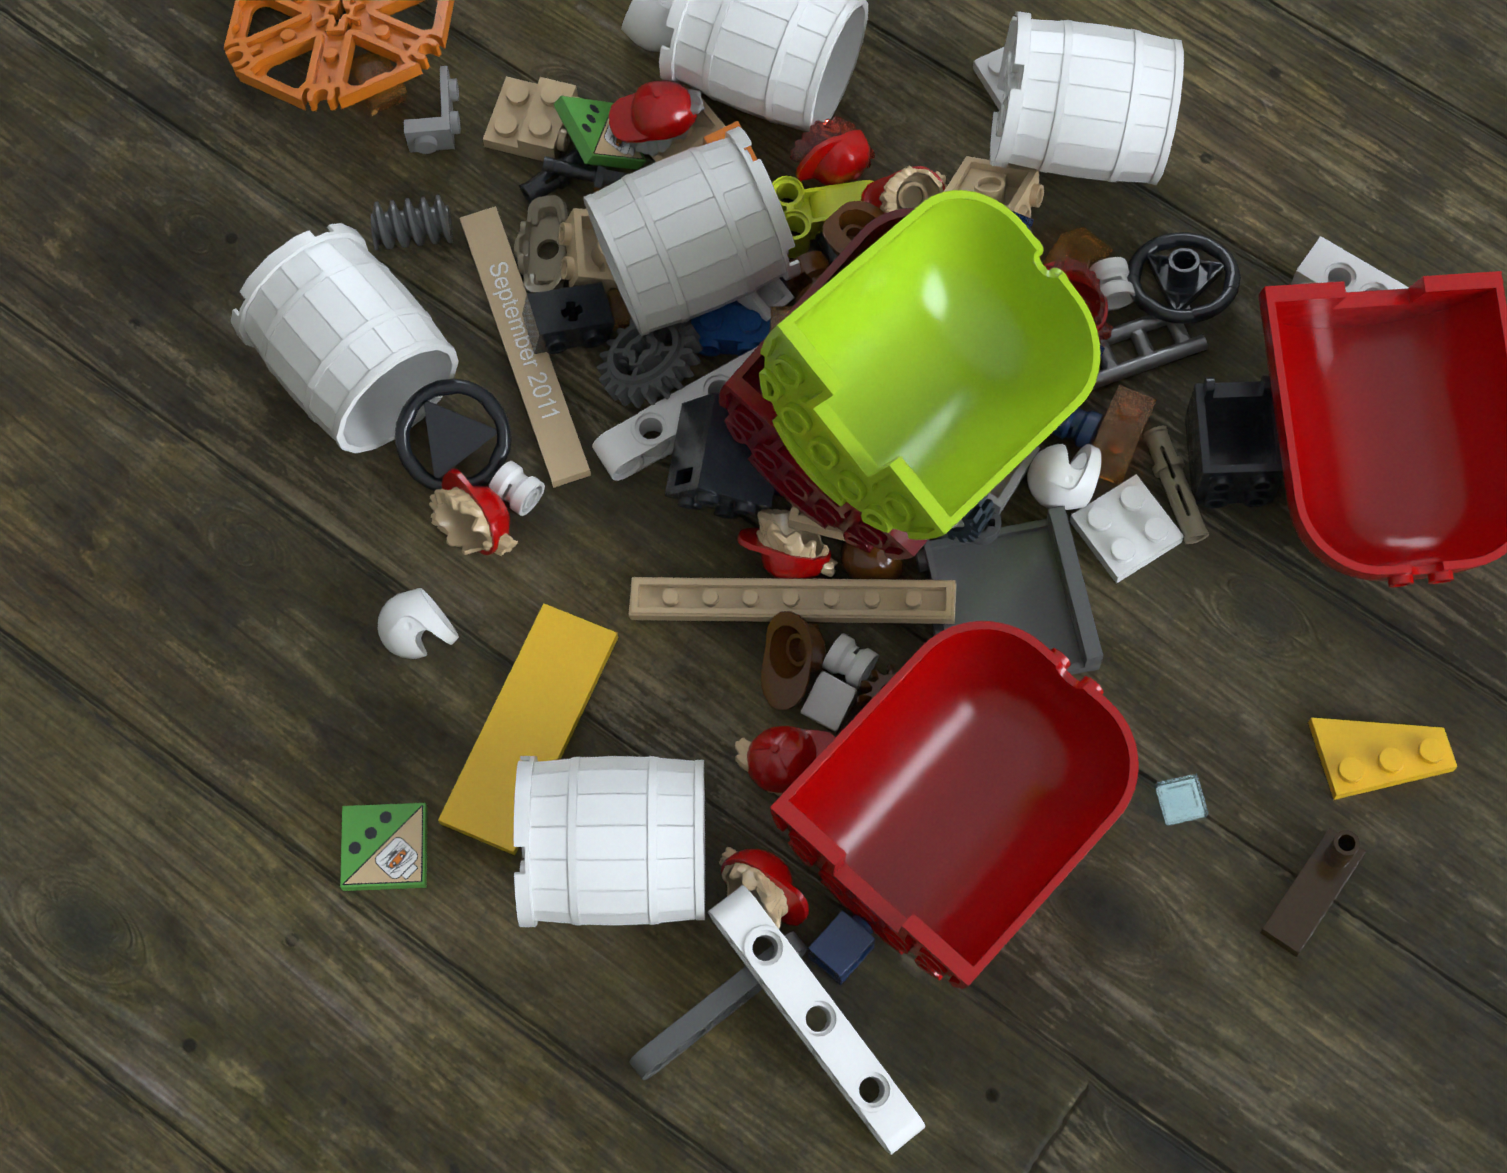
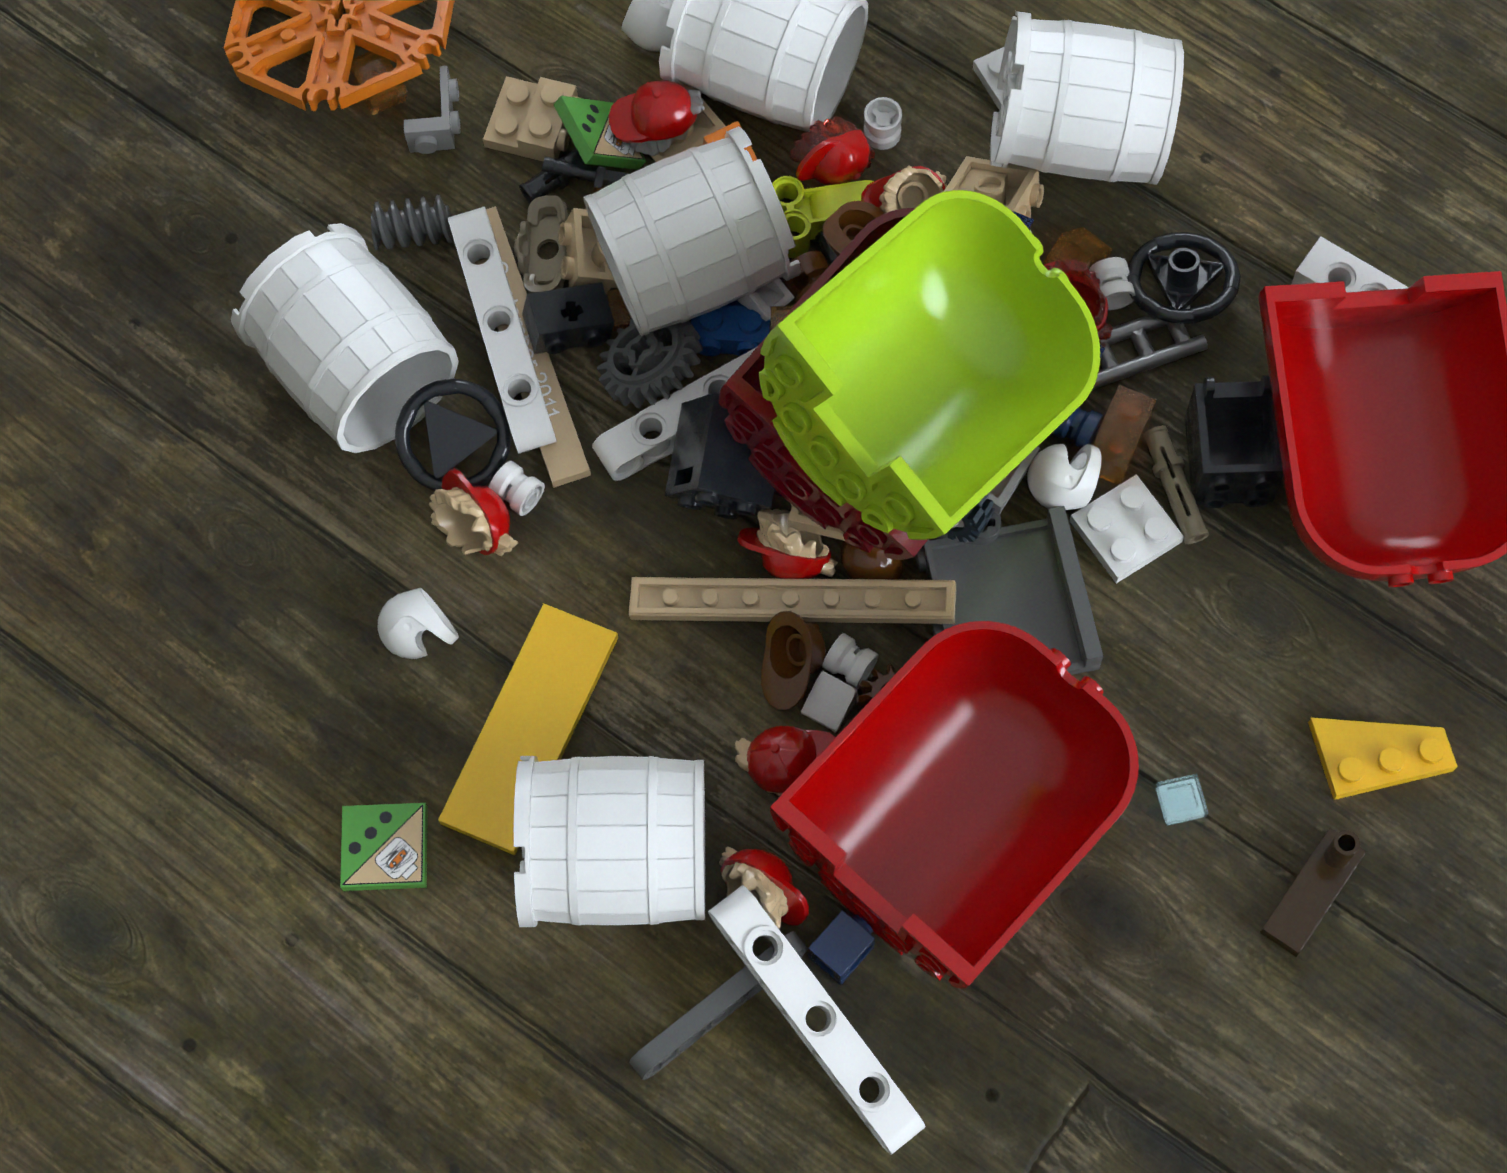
(508, 348): none -> white beam
(882, 123): none -> white wheel

